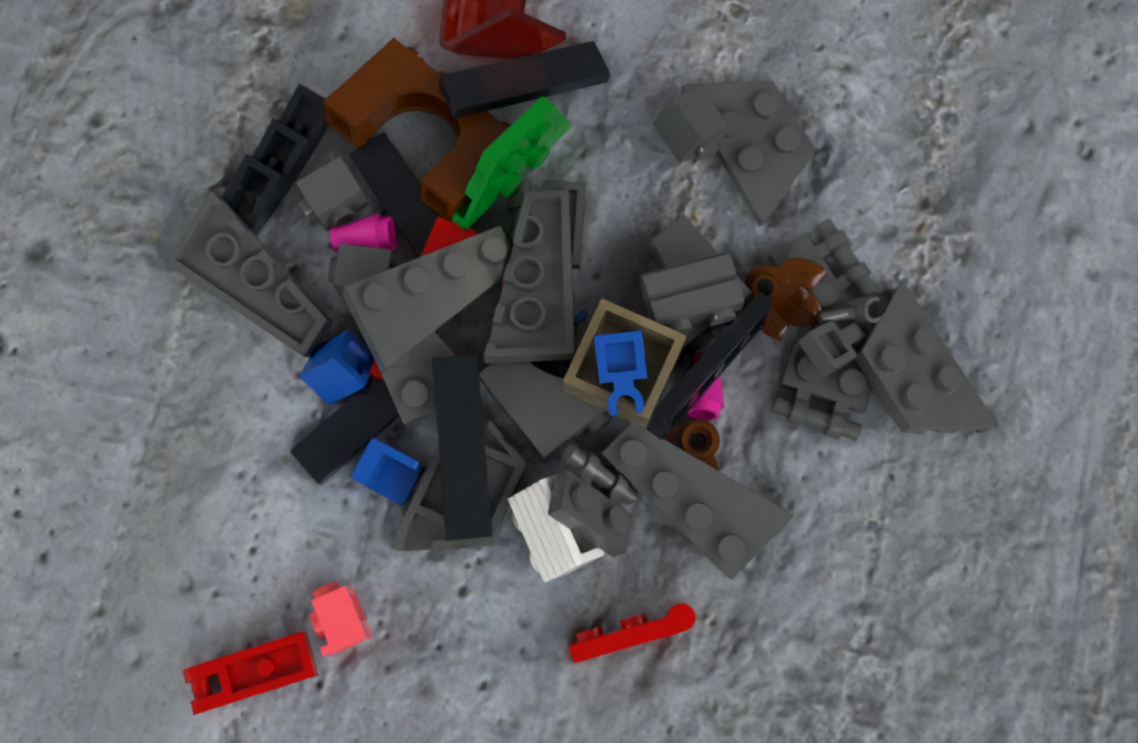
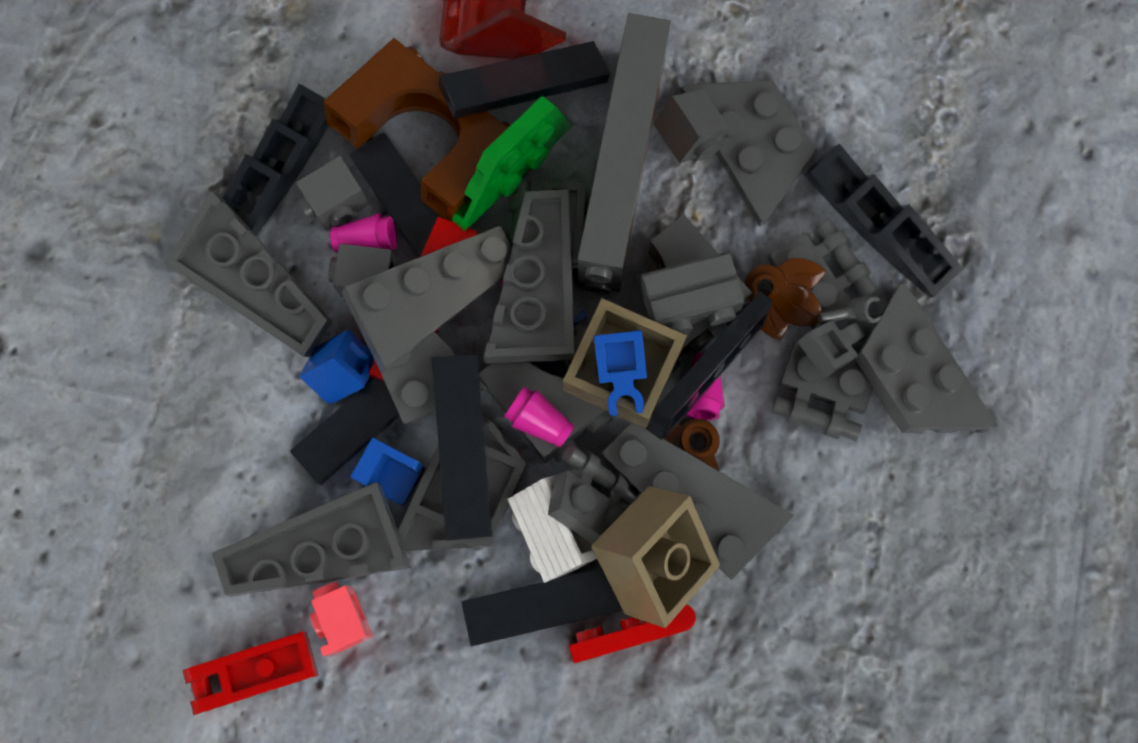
(325, 544): none -> dark grey wing
(539, 417): none -> dark pink cone
(539, 607): none -> black tile
(623, 154): none -> dark grey brick
(656, 555): none -> dark tan brick
(885, 224): none -> black slope

